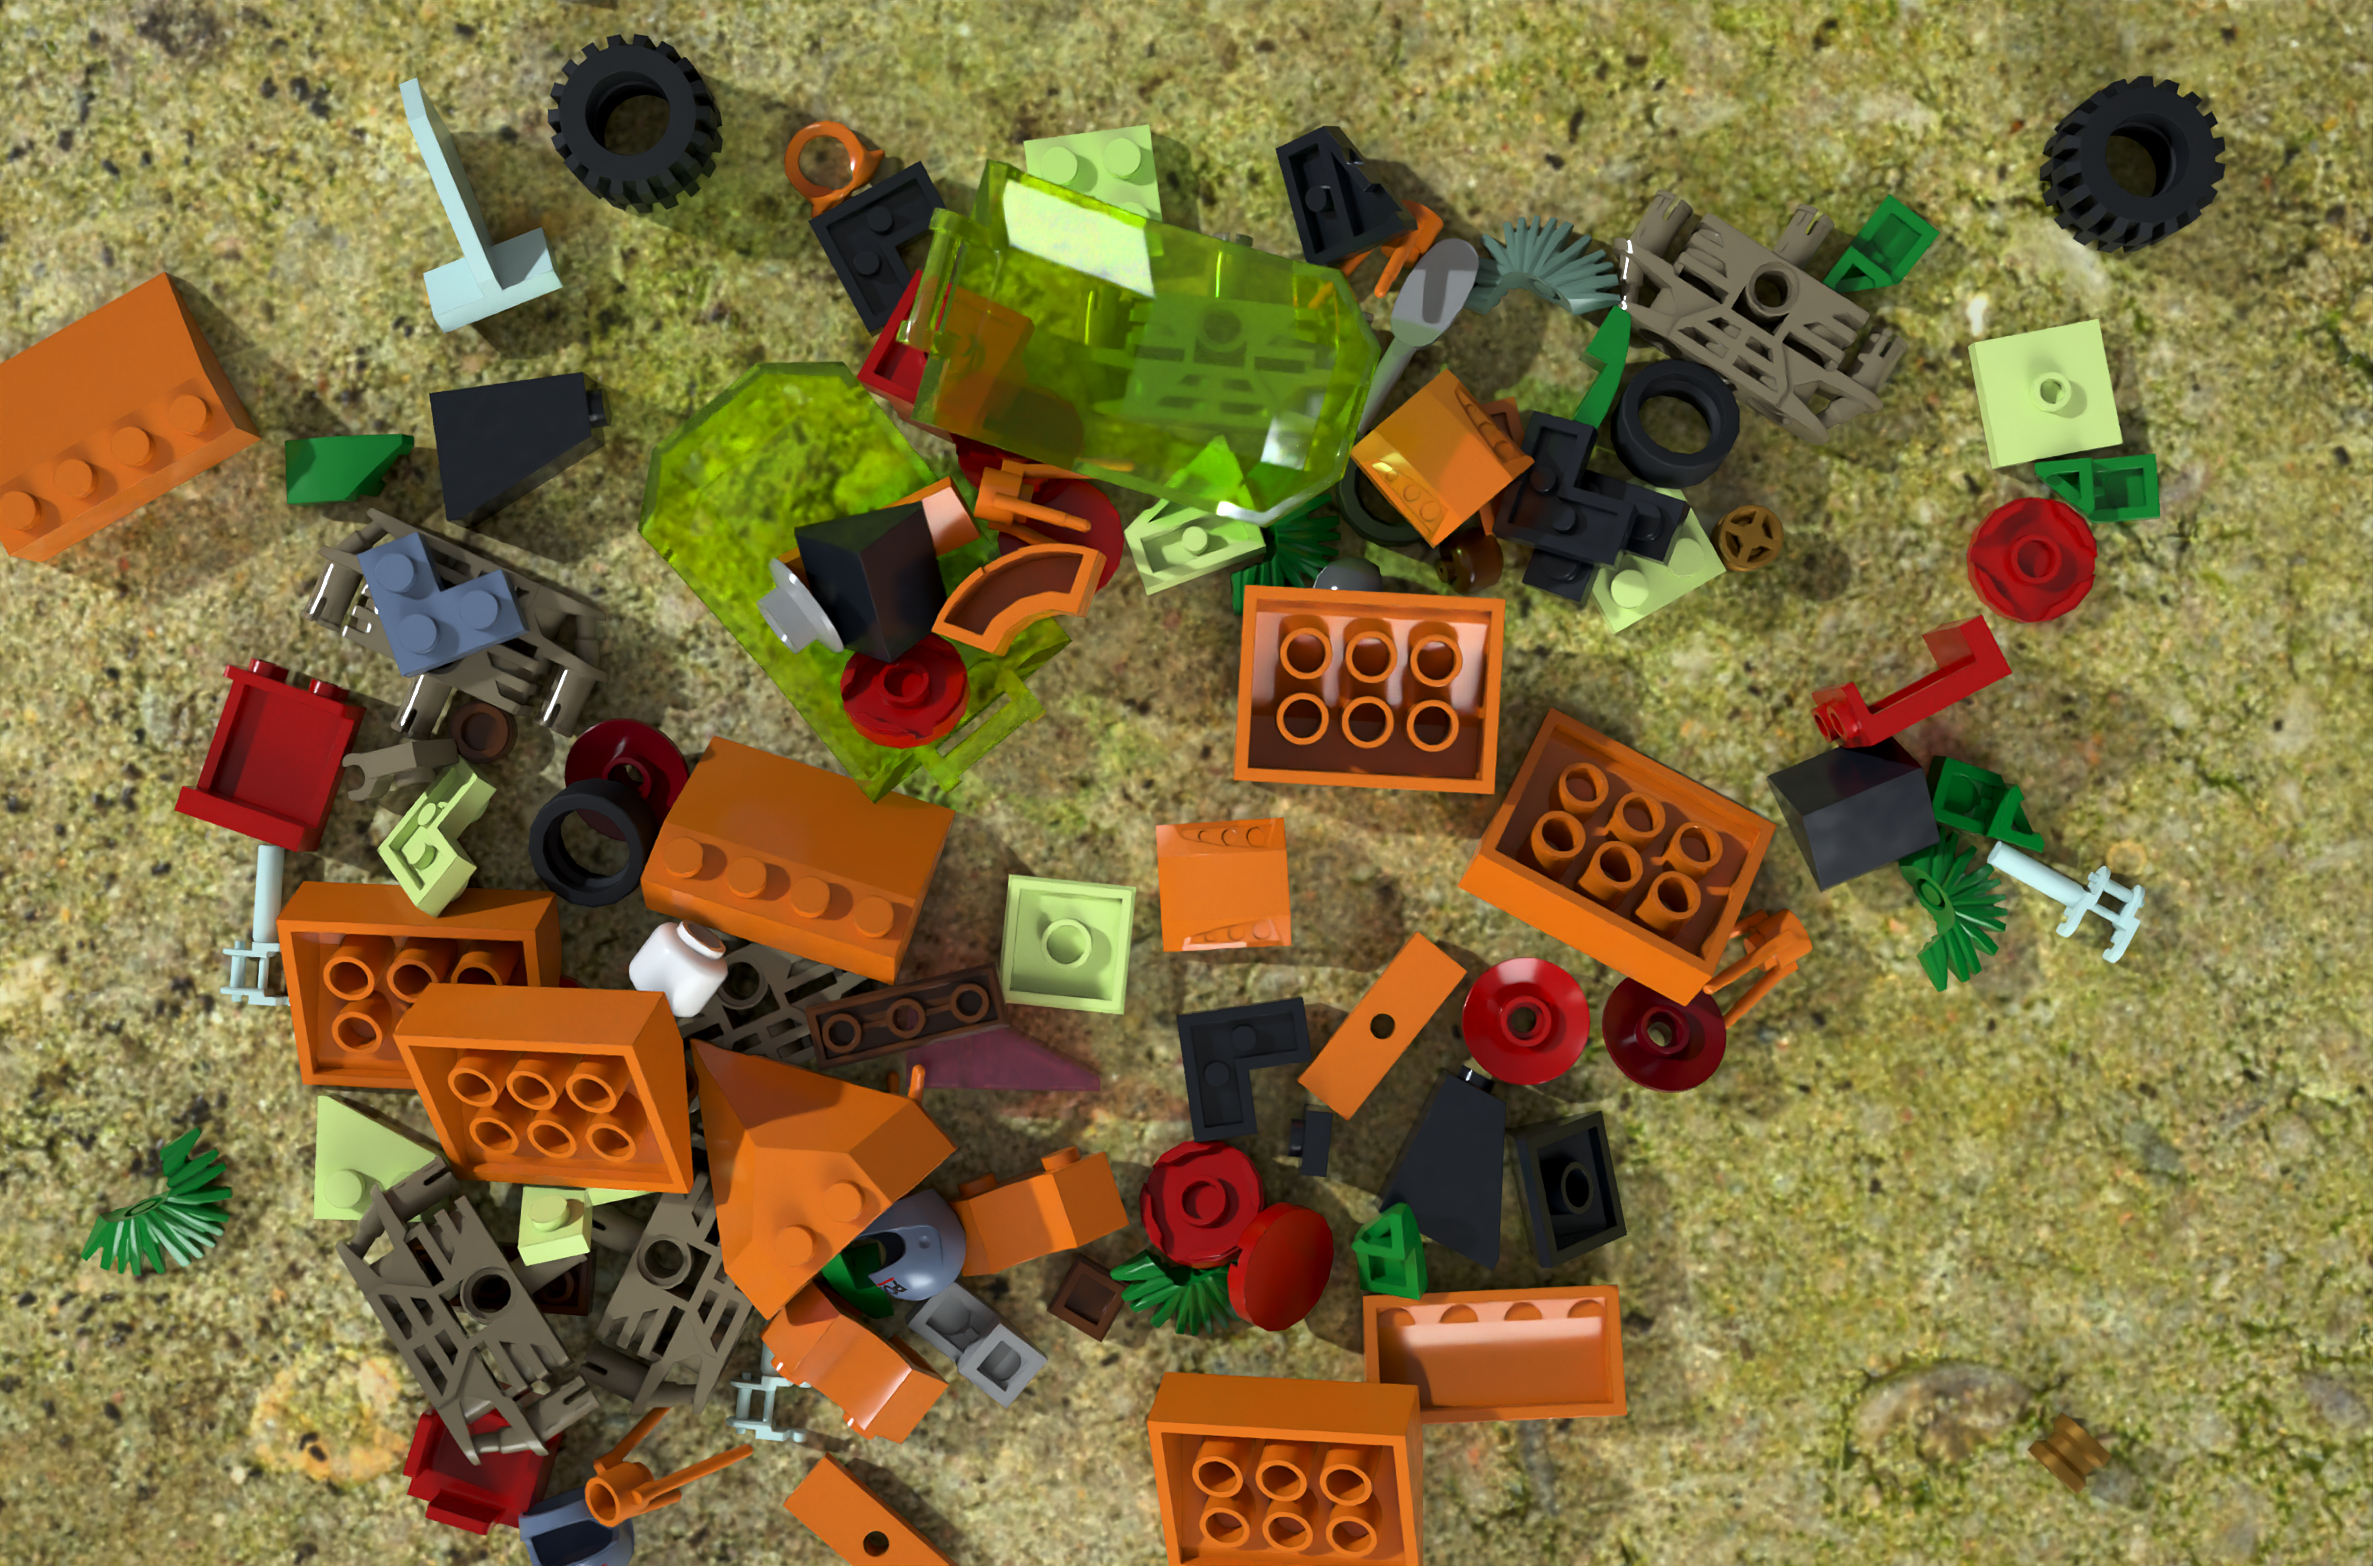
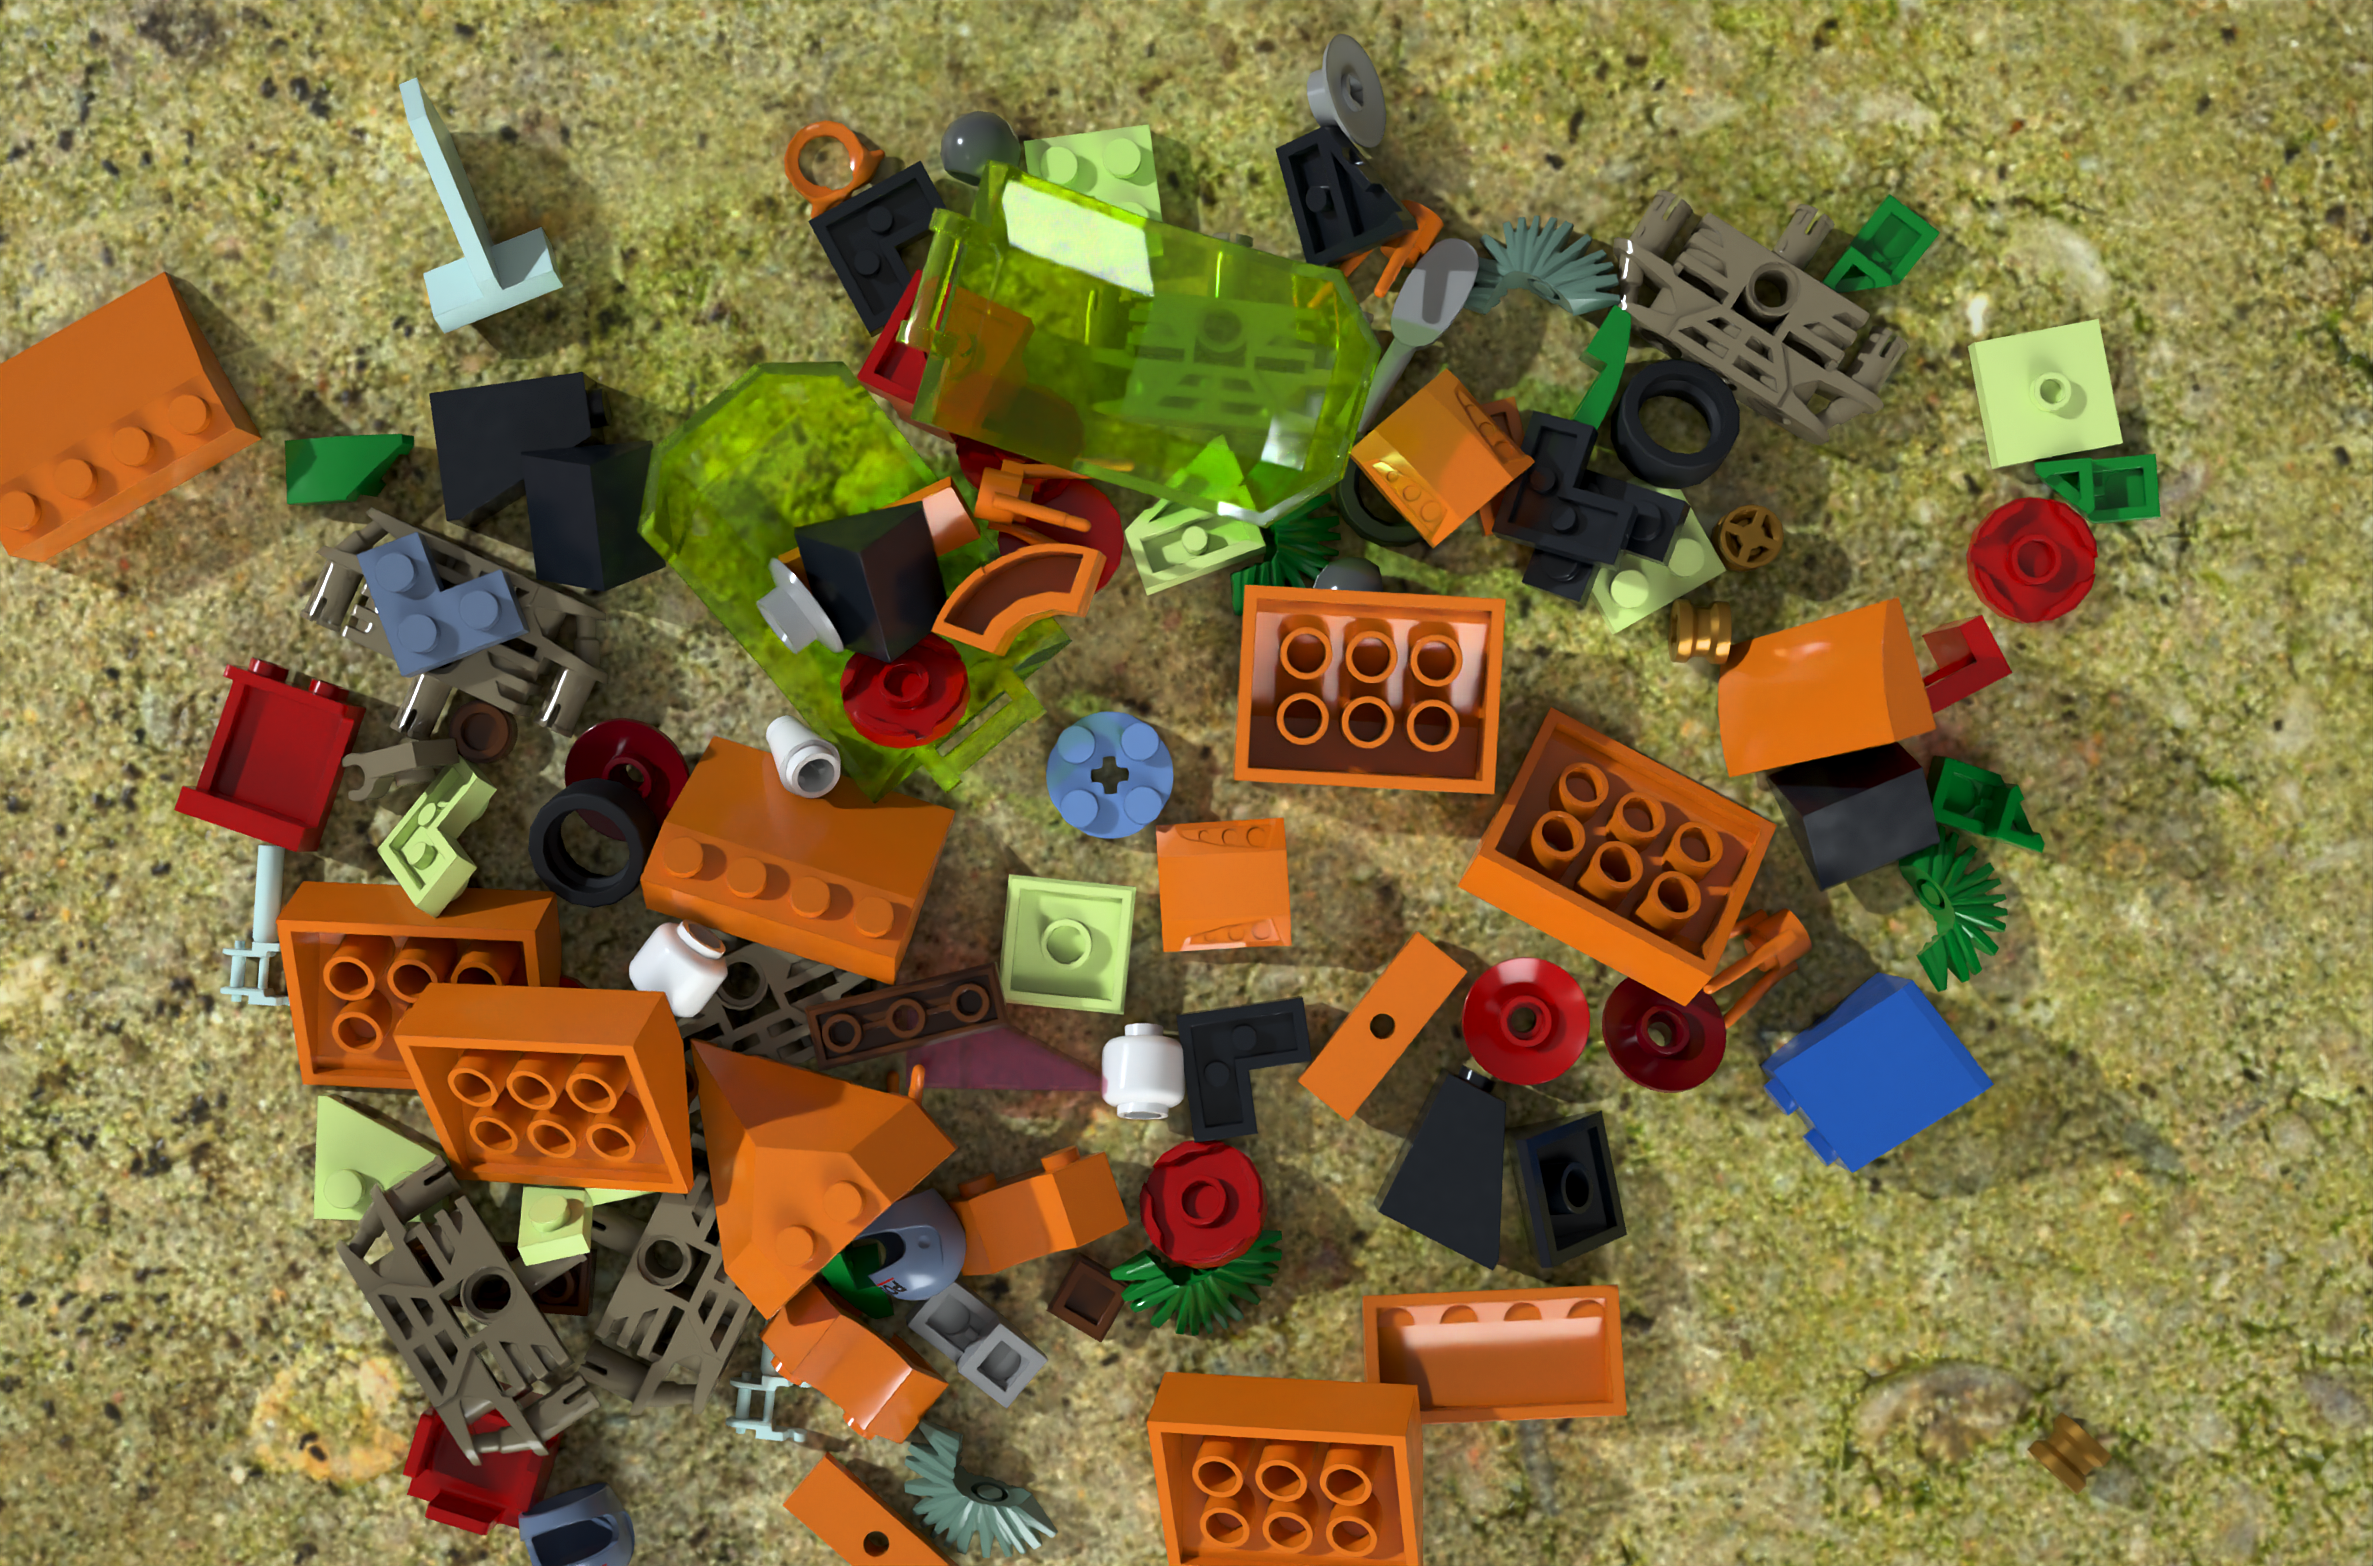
(170, 1219): green hair -> none
(588, 513): none -> black slope
(602, 85): black tyre -> none
(630, 1489): orange plant -> none
(803, 758): none -> white cone
(970, 1501): none -> sand green hair
(975, 139): none -> dark grey piece
(1084, 801): none -> medium blue plate
(1143, 1072): none -> white head
(1281, 1266): red tile -> none
(1311, 1139): black plate -> none
(1348, 92): none -> light grey piece
(1391, 1254): green slope -> none
(1470, 561): reddish brown piece -> none
(1699, 631): none -> pearl gold wheel
(1821, 690): none -> orange slope
(1872, 1072): none -> blue slope
(2074, 897): light aqua piece -> none
(2173, 136): black tyre -> none

